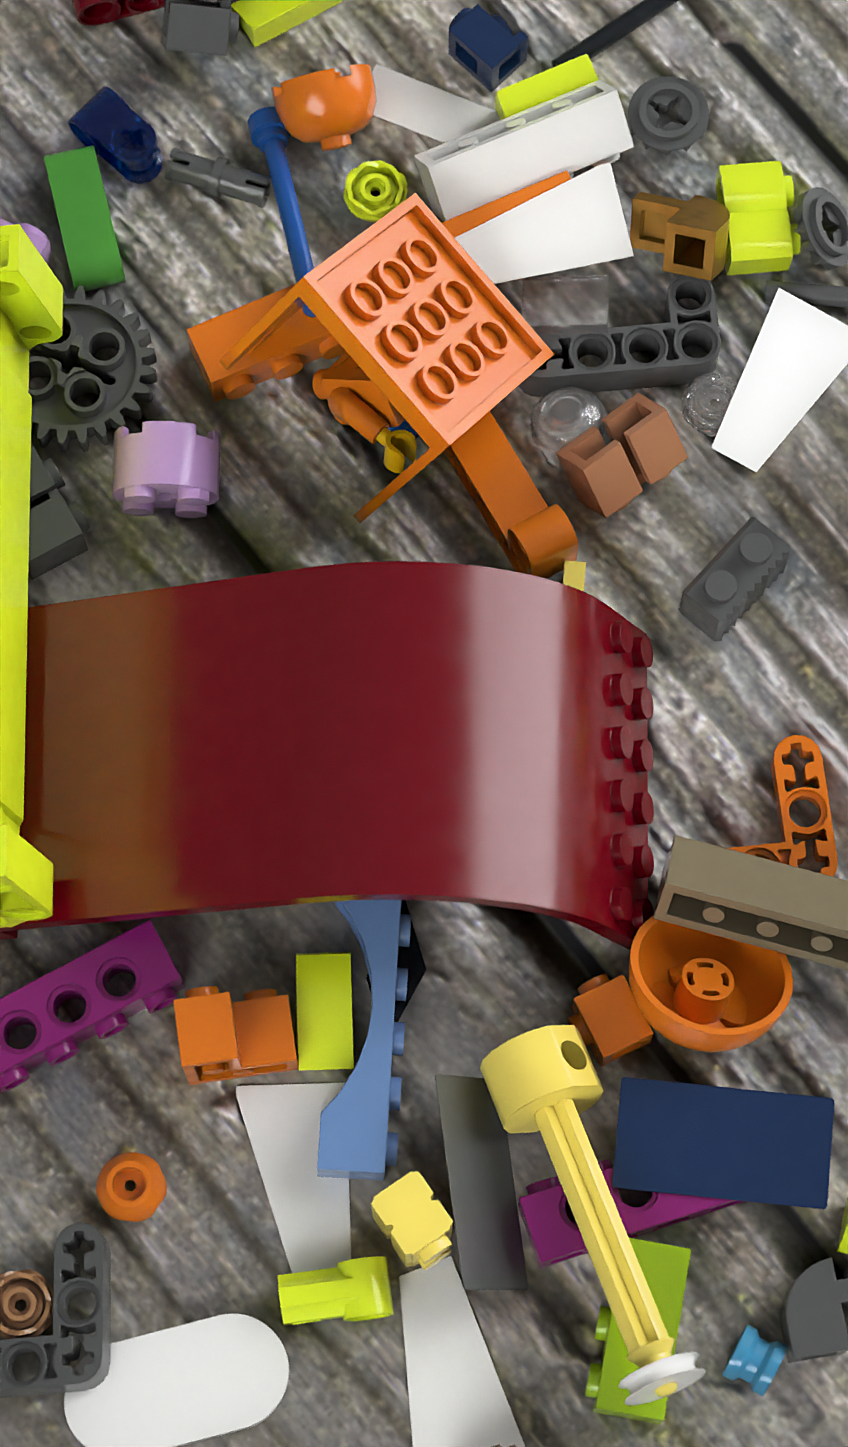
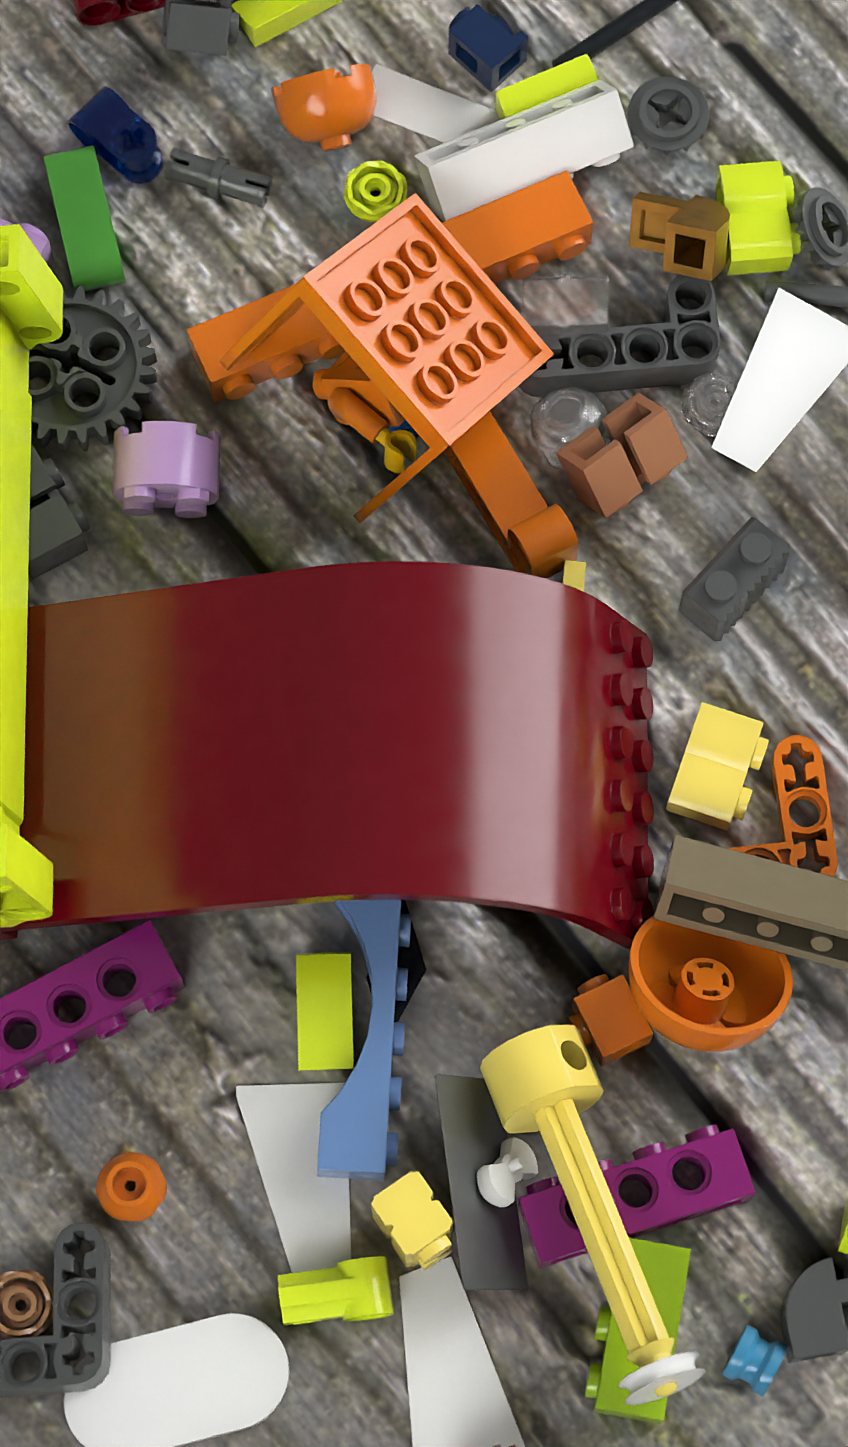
(234, 1038): orange brick -> none
(272, 139): blue piece -> none
(498, 1180): none -> white piece
(555, 231): white sticker -> none
(716, 766): none -> light yellow brick
(723, 1143): dark blue sticker -> none

